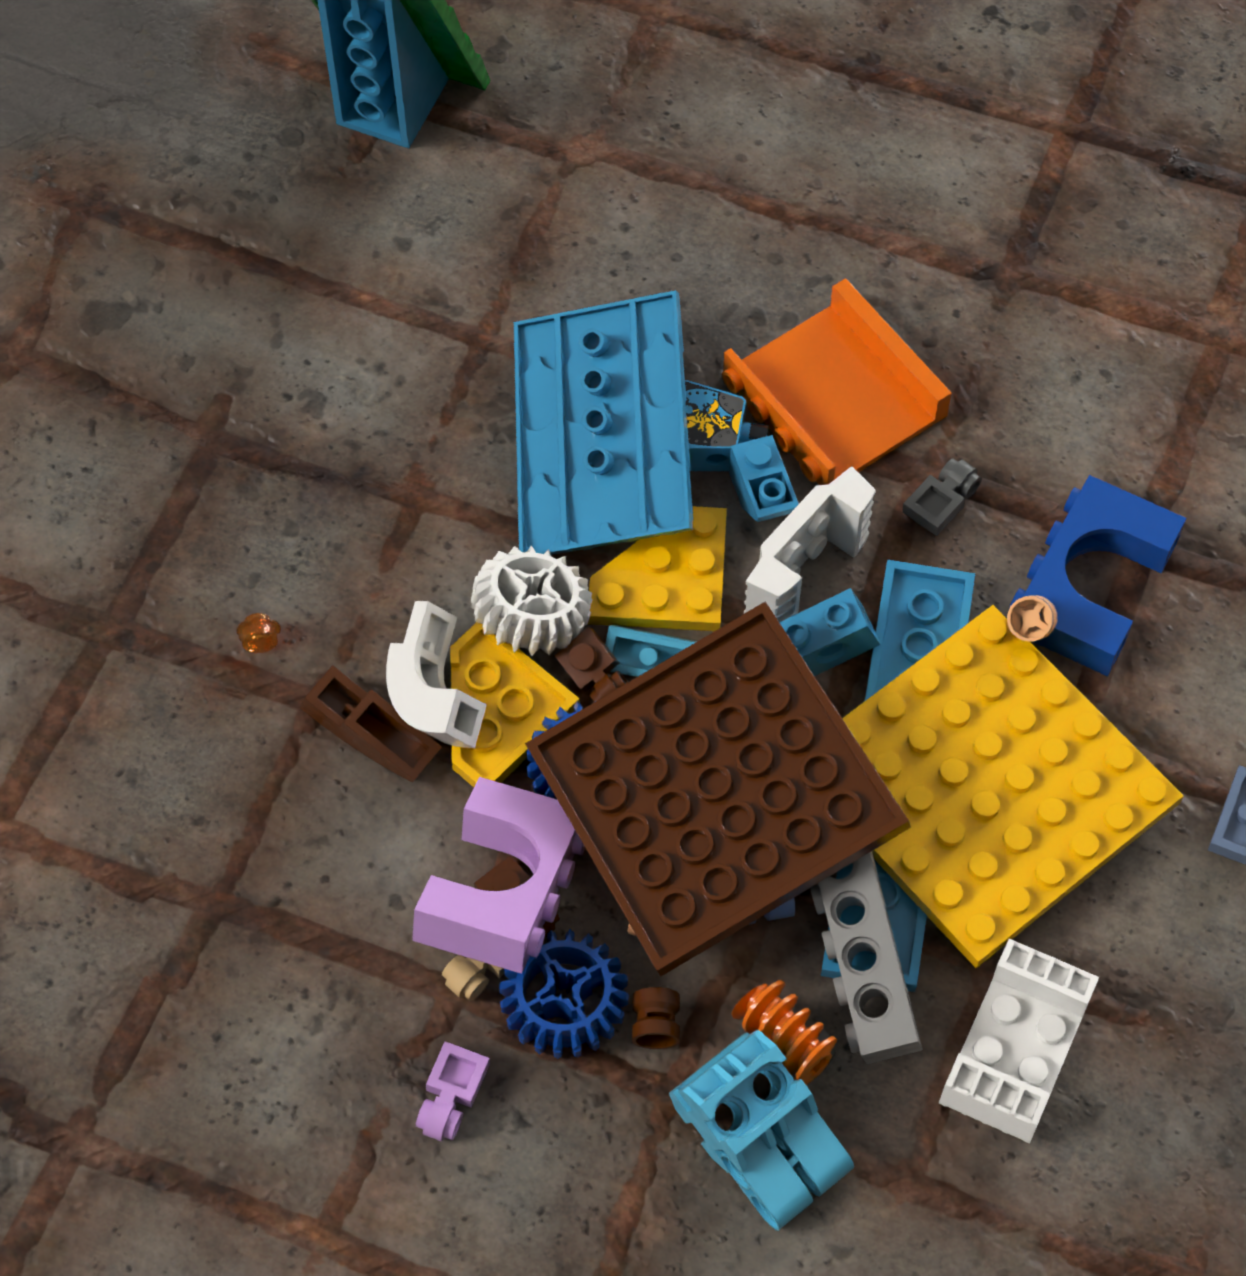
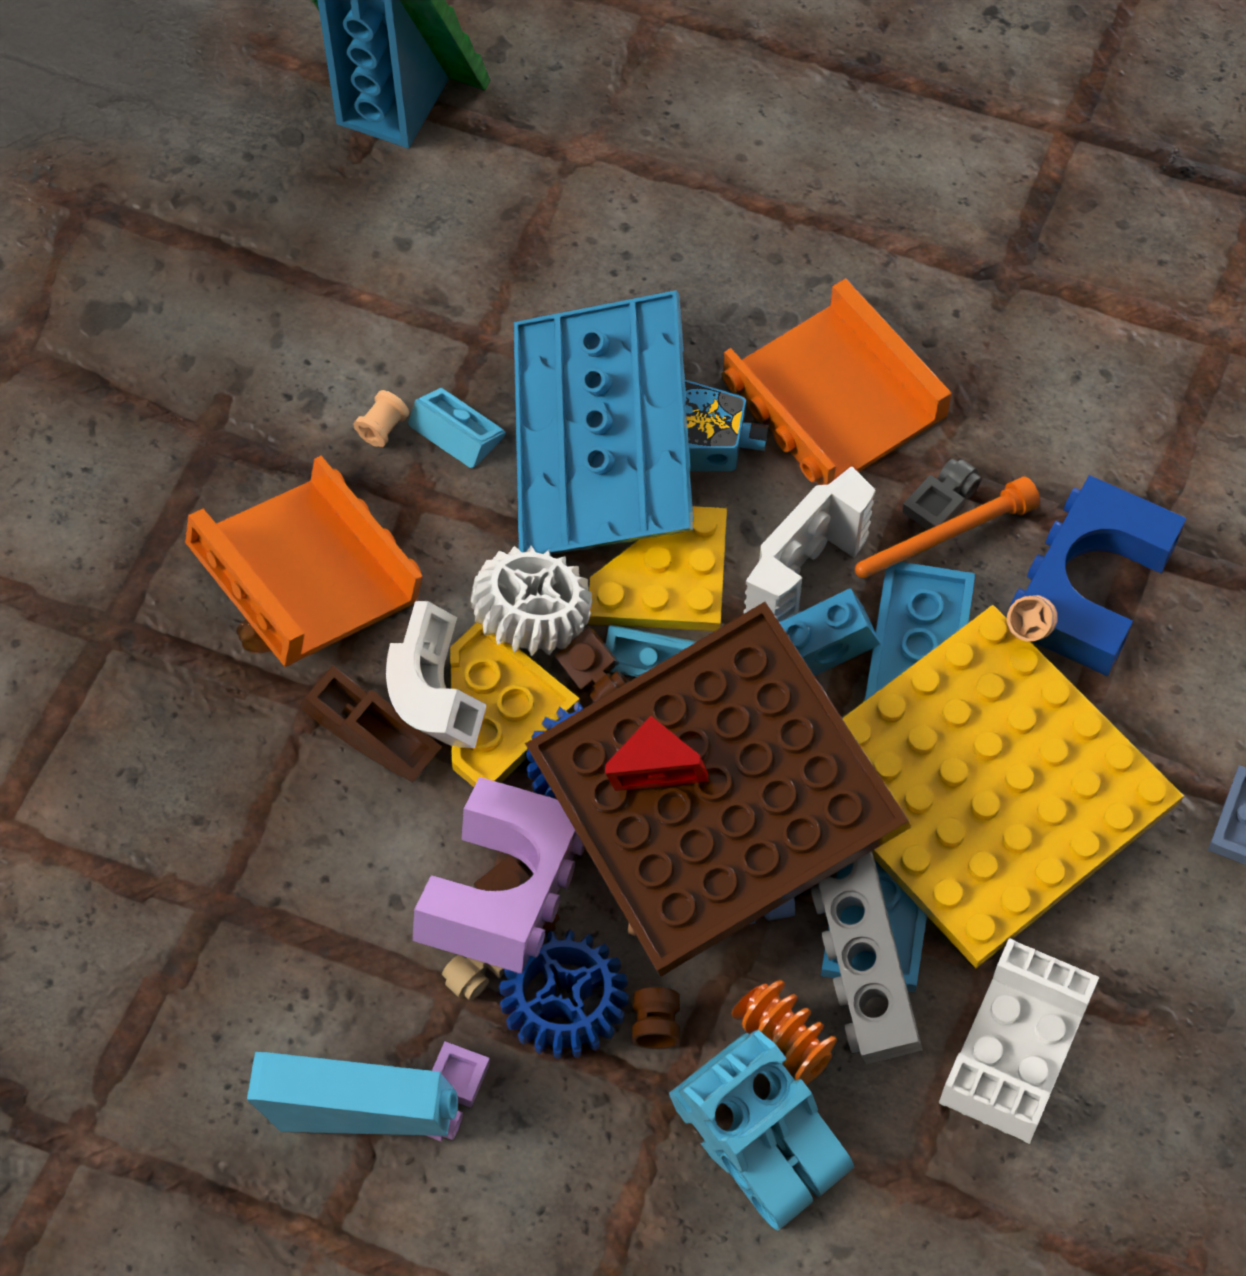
(306, 565): none -> orange panel
(350, 1096): none -> medium azure slope
(381, 418): none -> light nougat bush
(455, 427): none -> medium azure slope
(654, 759): none -> red slope
(761, 479): dark azure slope -> none
(1018, 497): none -> orange piece

